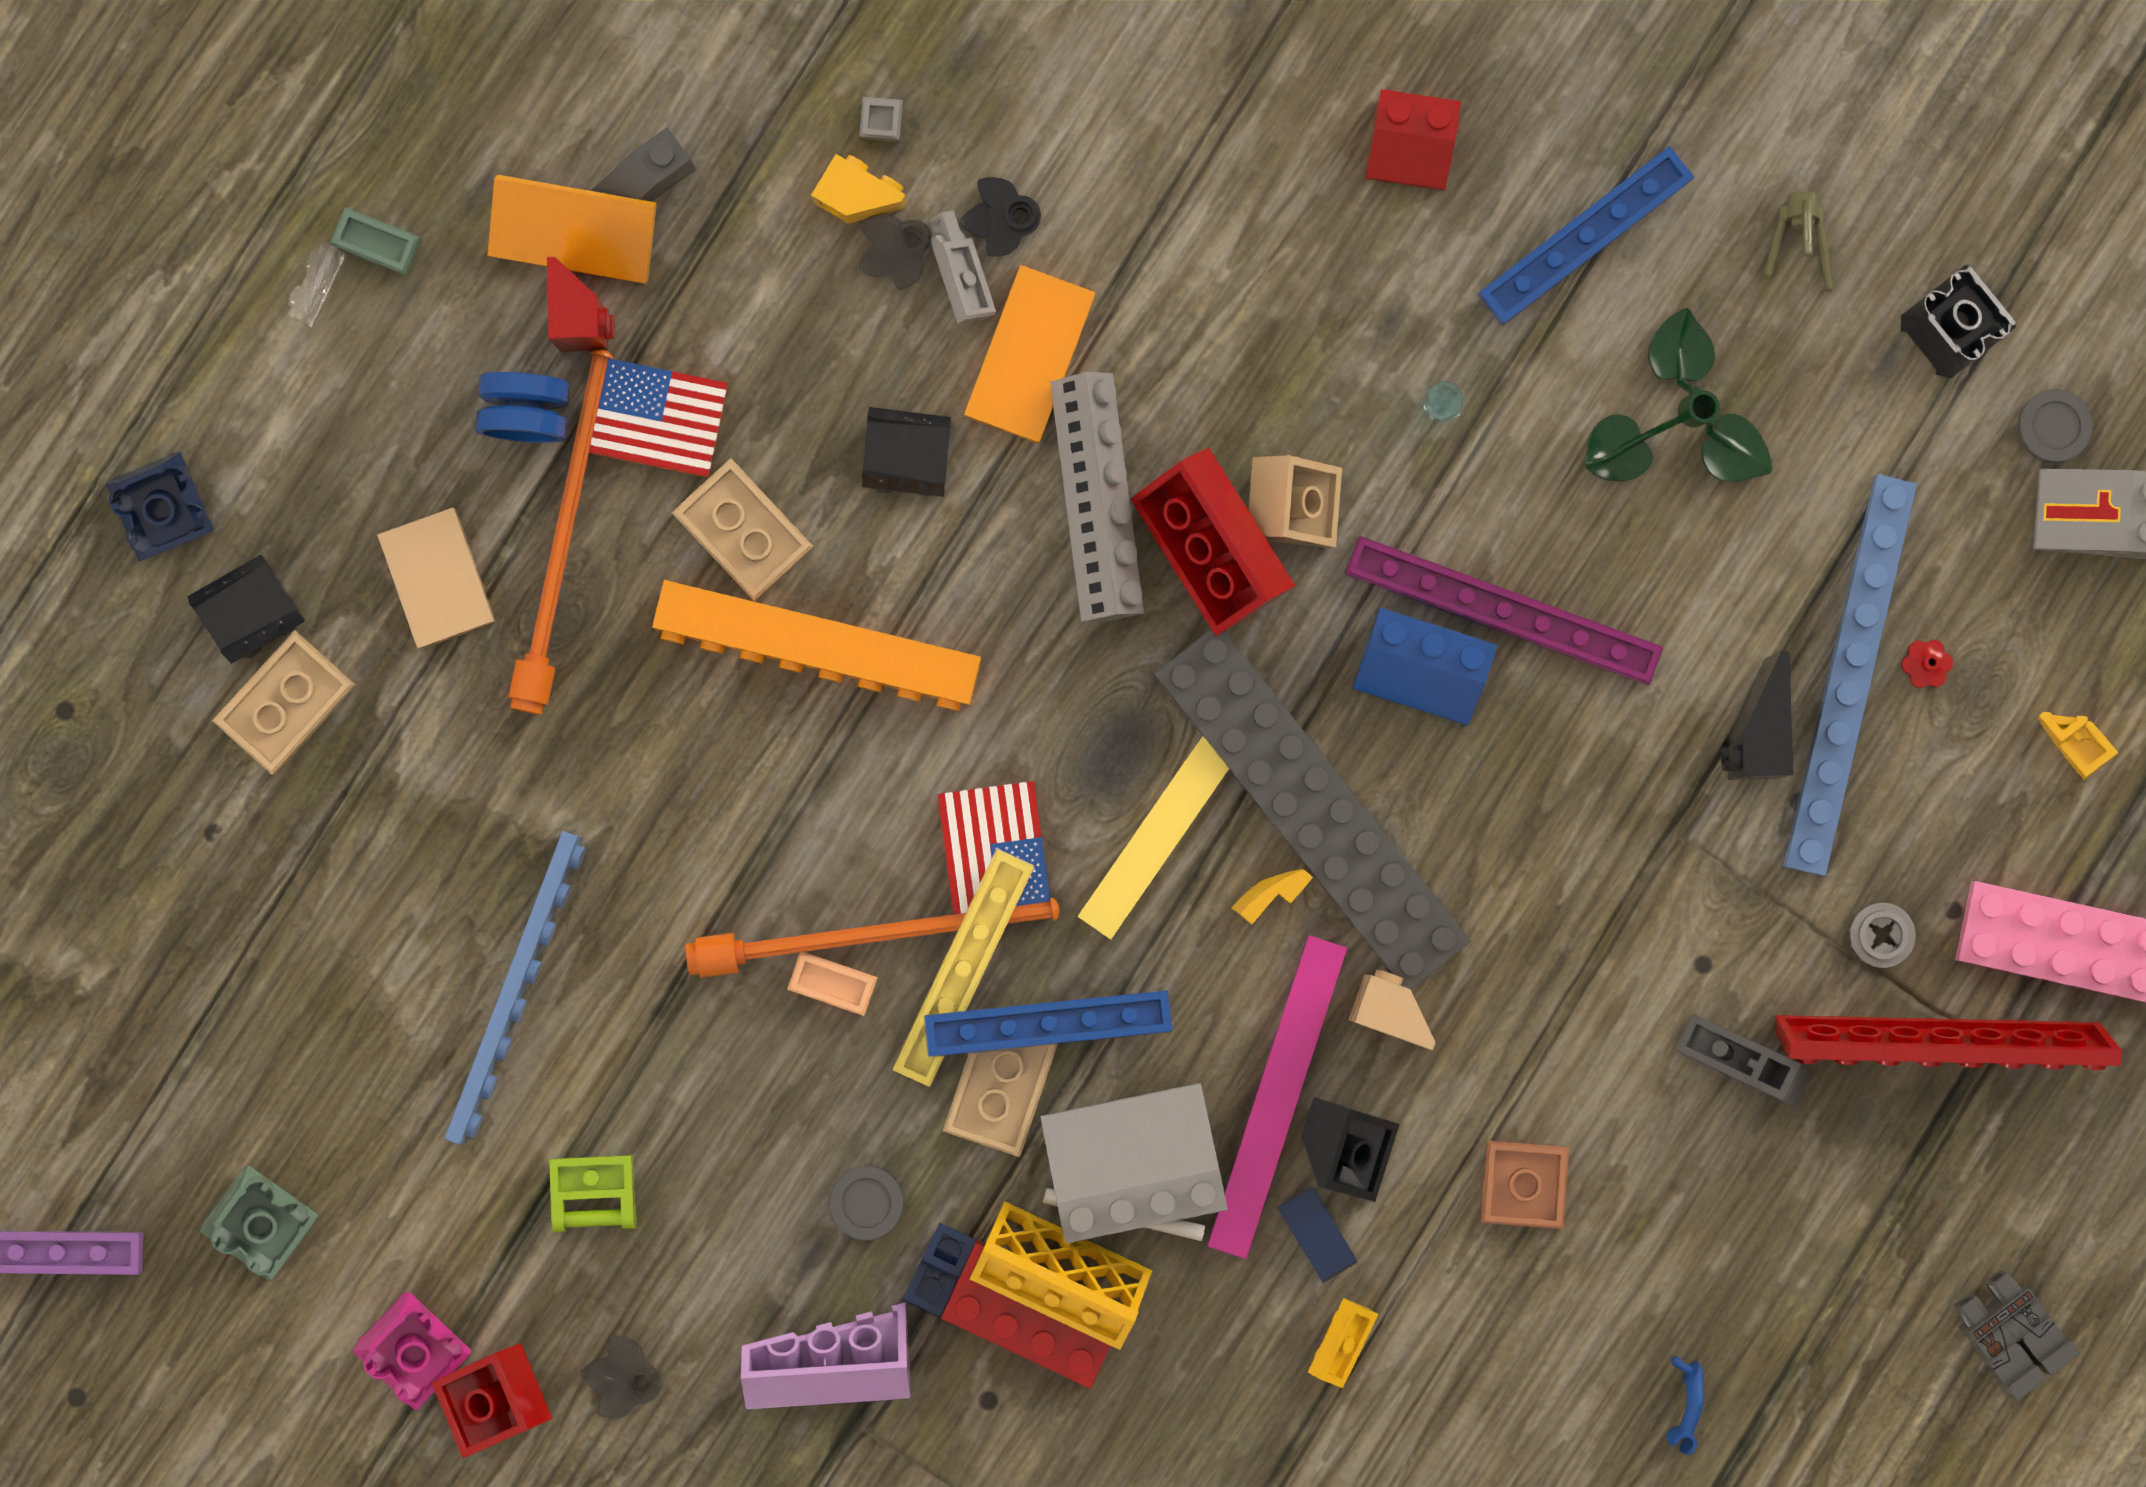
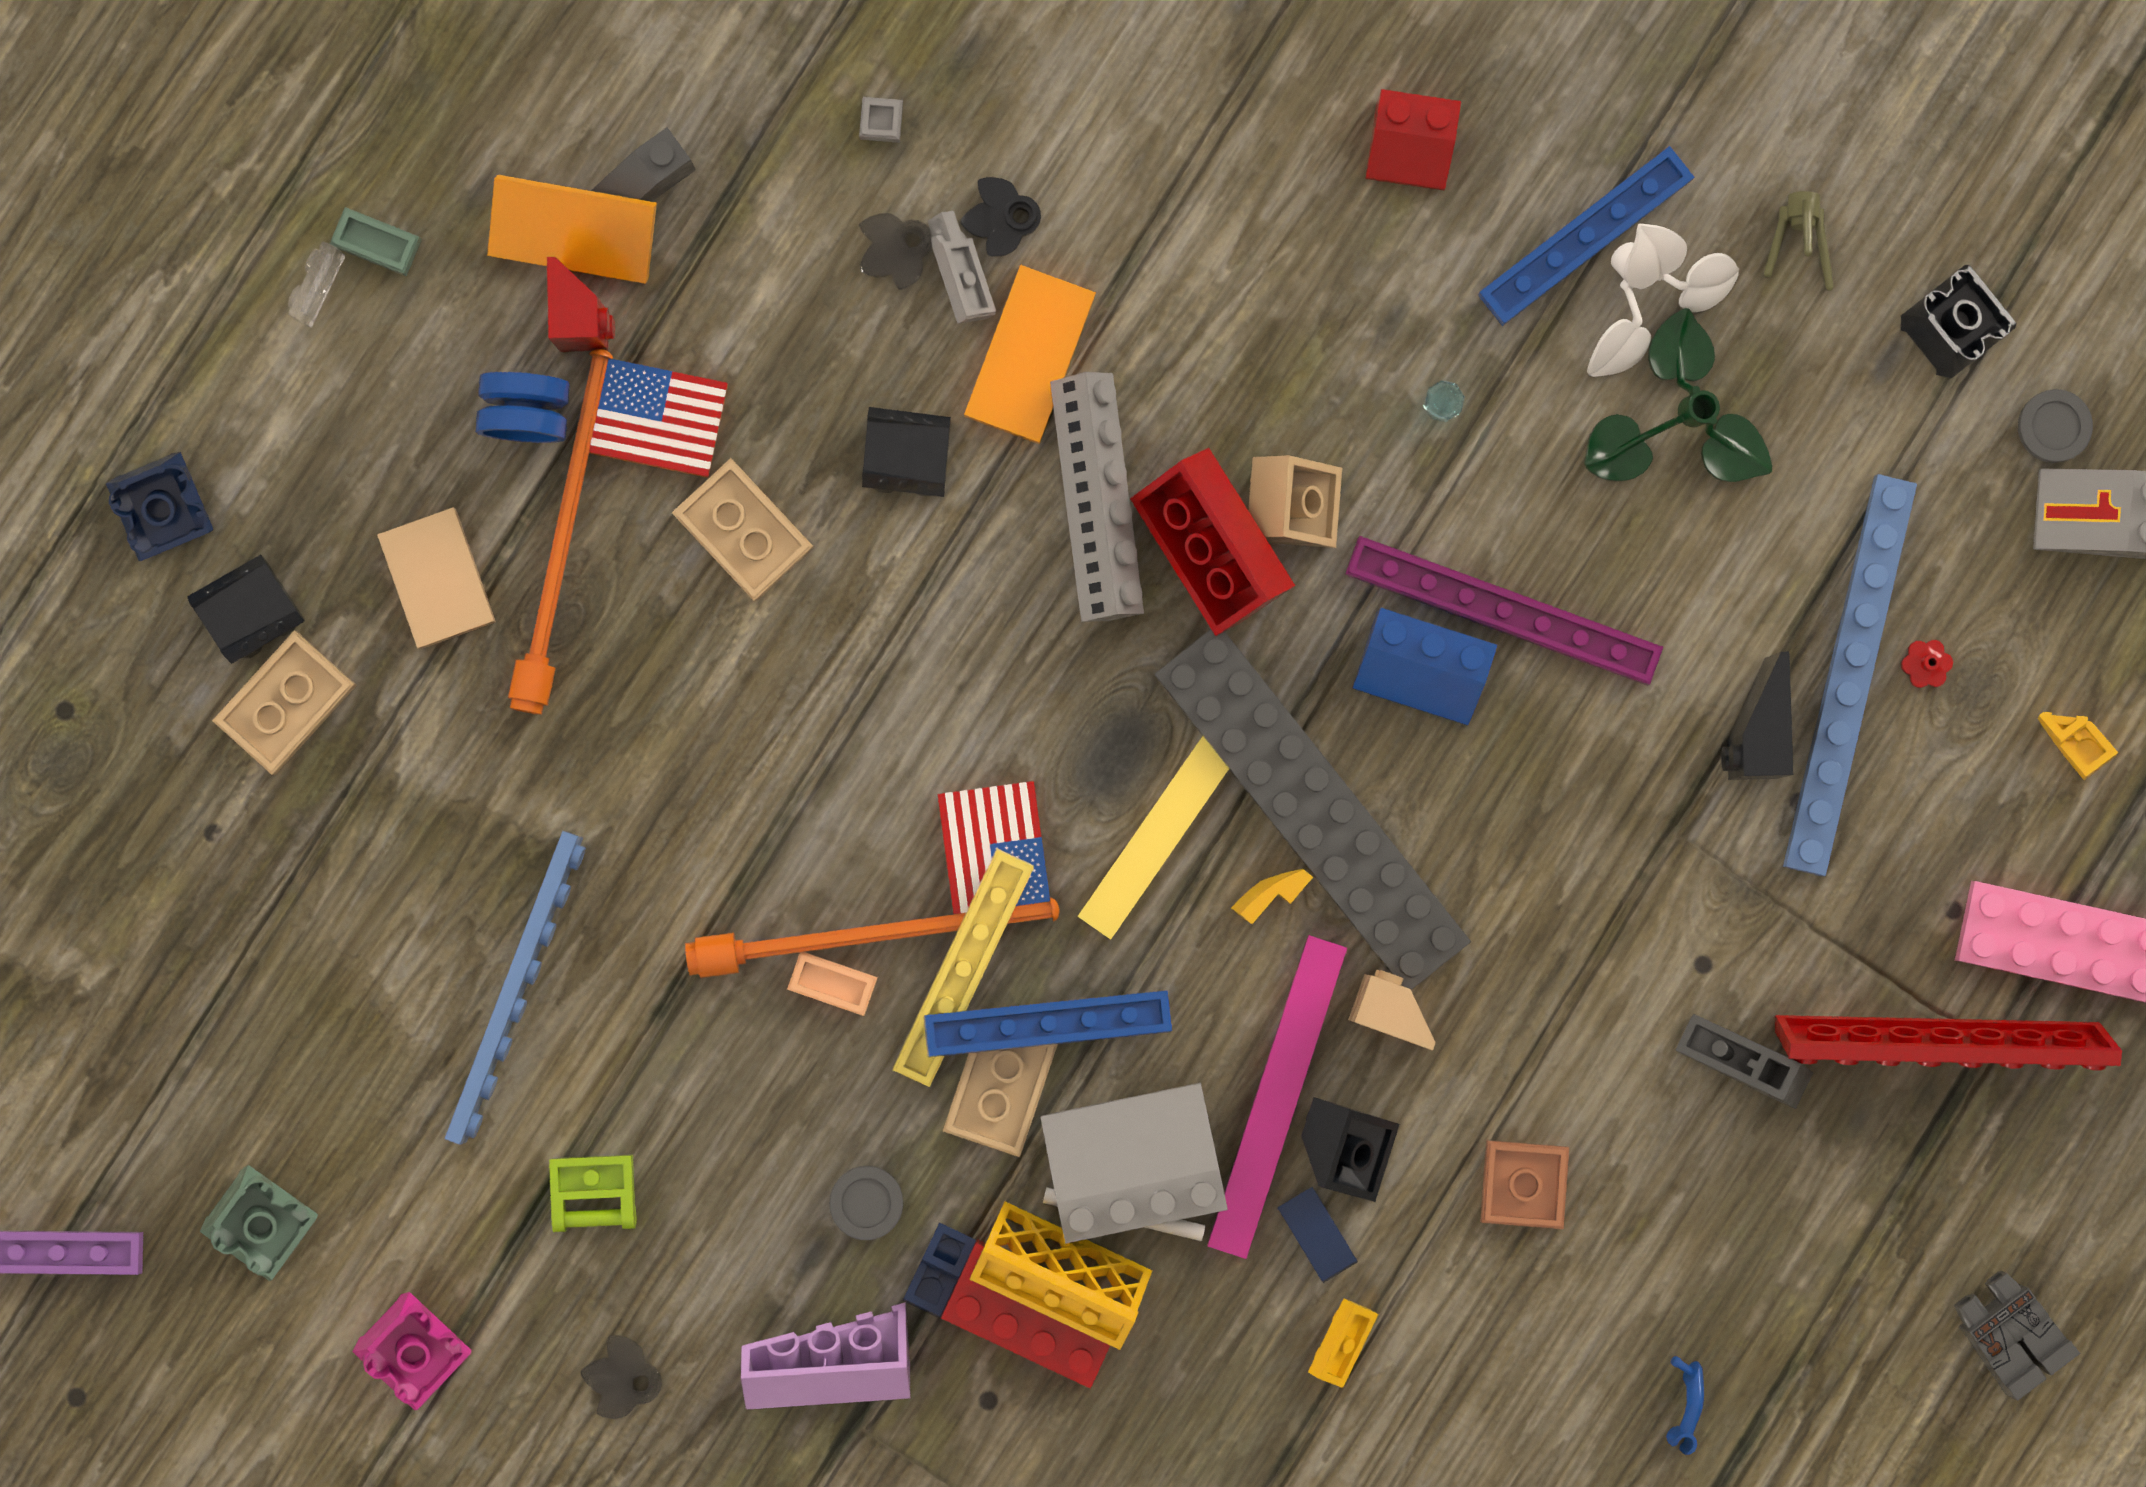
(491, 1400): red slope -> none
(816, 643): light orange brick -> none
(854, 193): yellow slope -> none
(1641, 264): none -> white plant
(1901, 934): light grey gear -> none

